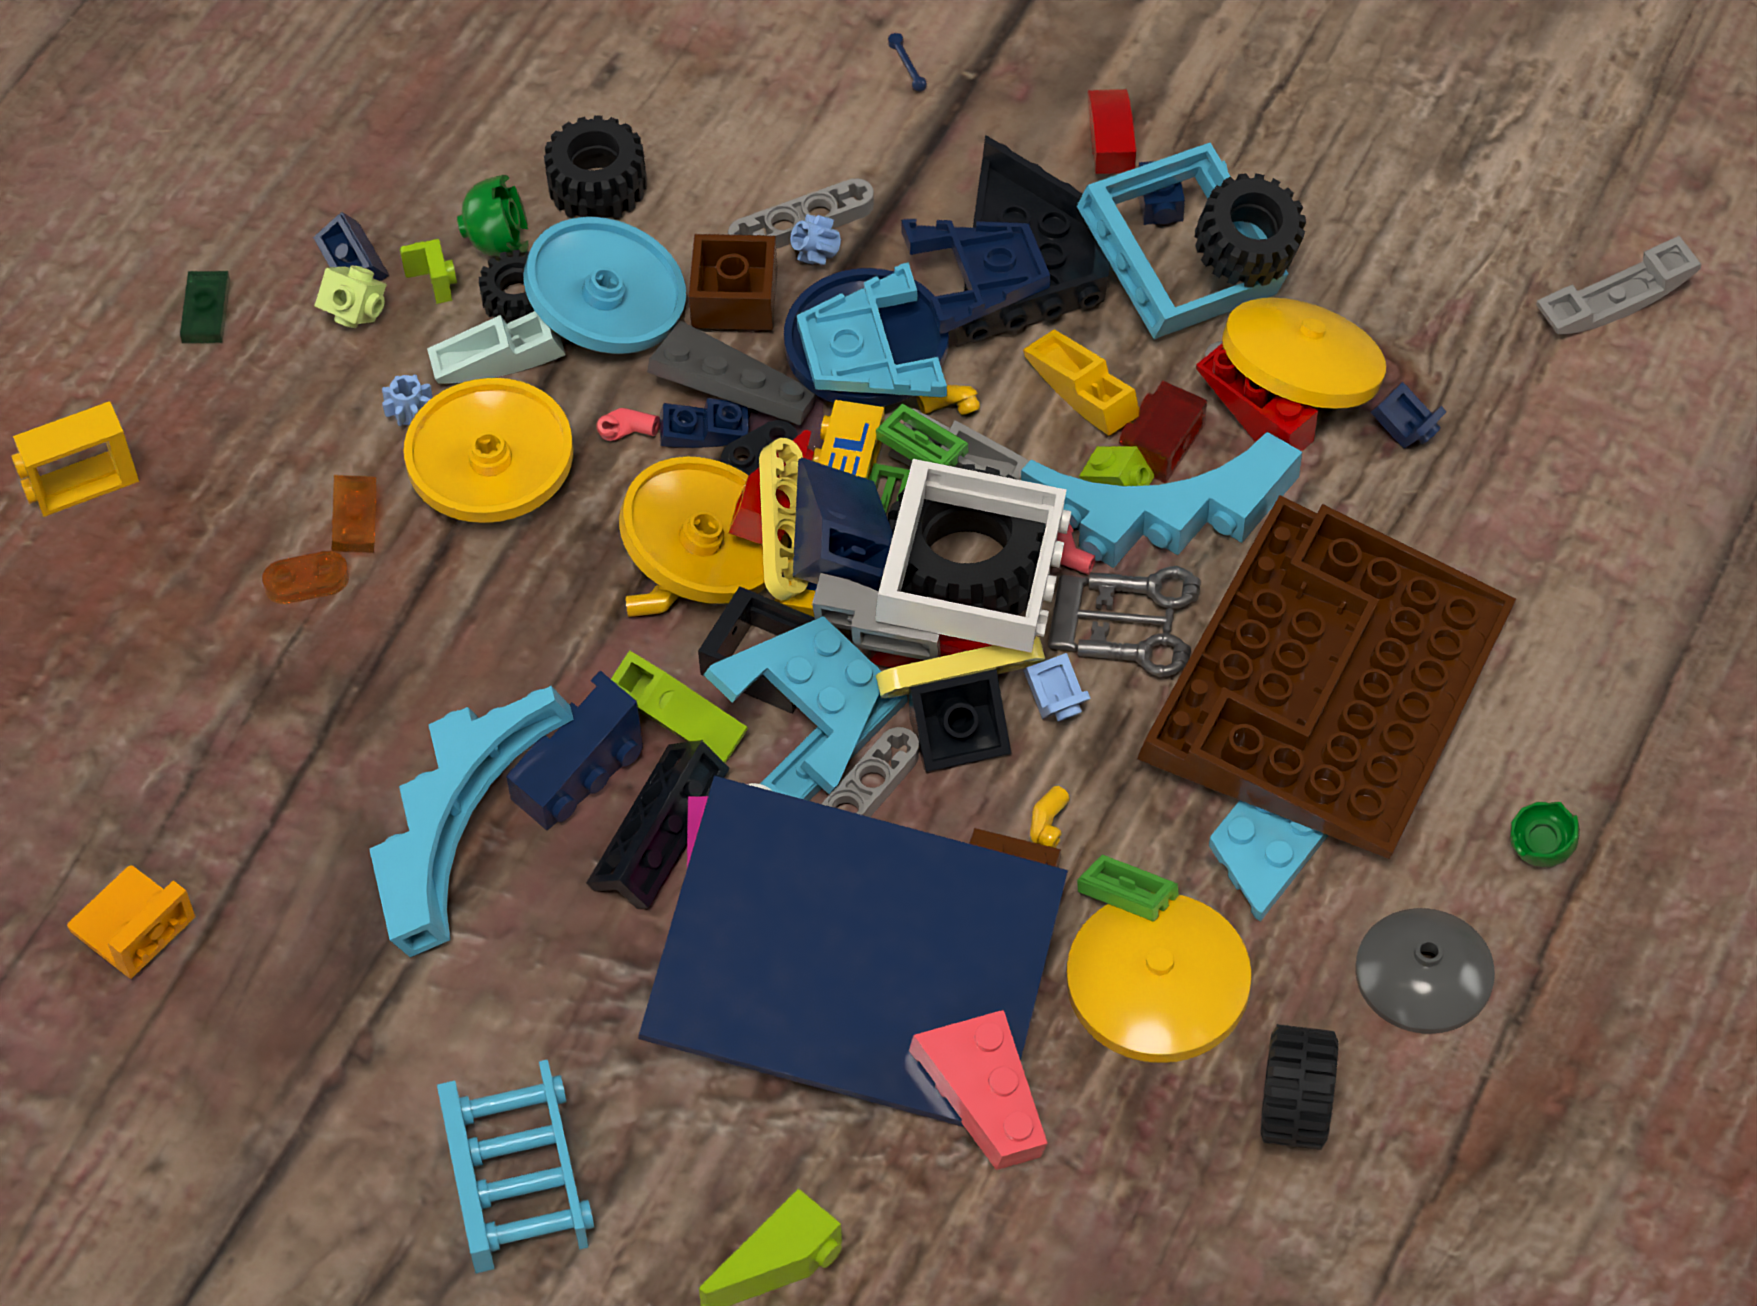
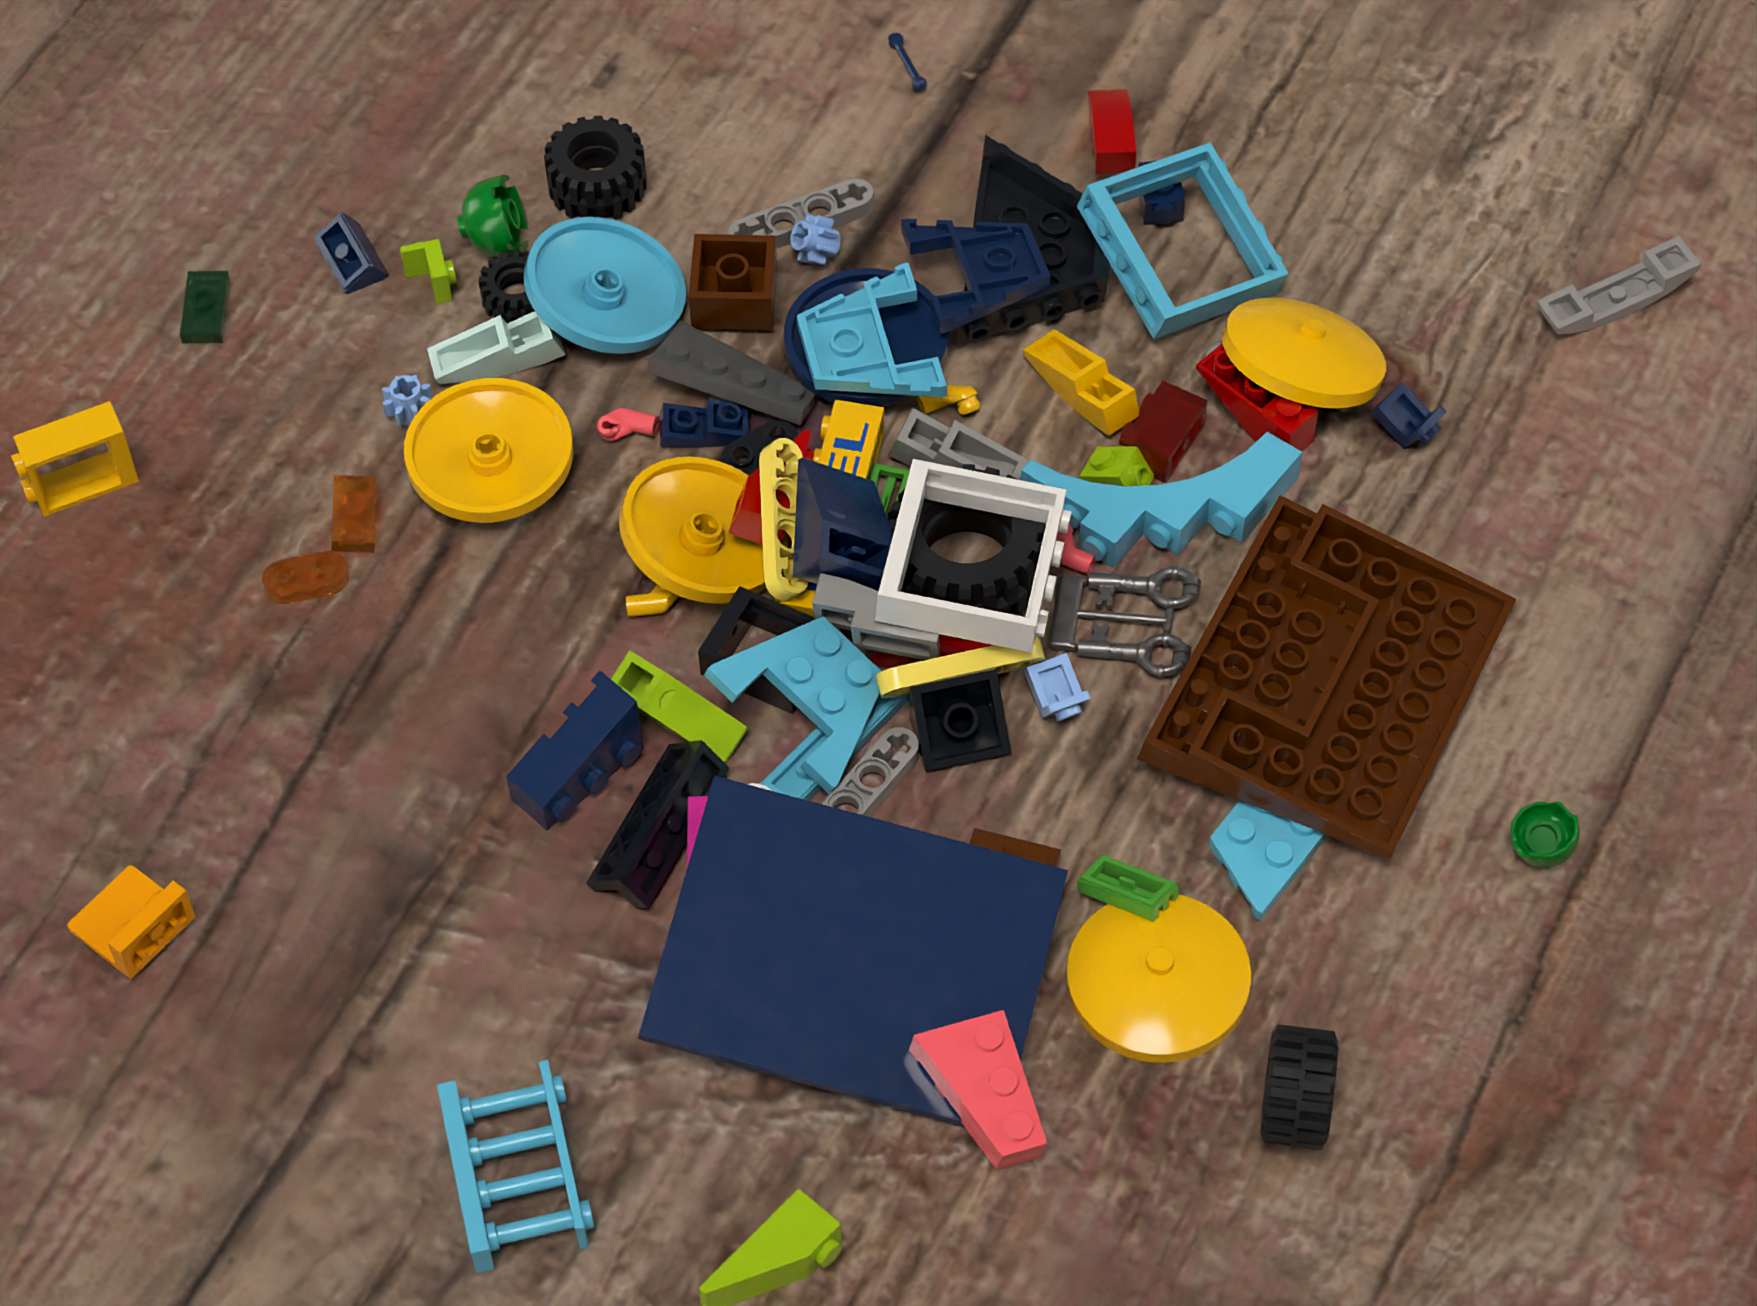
(351, 295): yellowish green brick -> none
(470, 755): medium azure arch -> none
(916, 444): bright green tile -> none
(1043, 815): yellow arm -> none
(1262, 205): black tyre -> none
(1422, 991): dark grey dish -> none

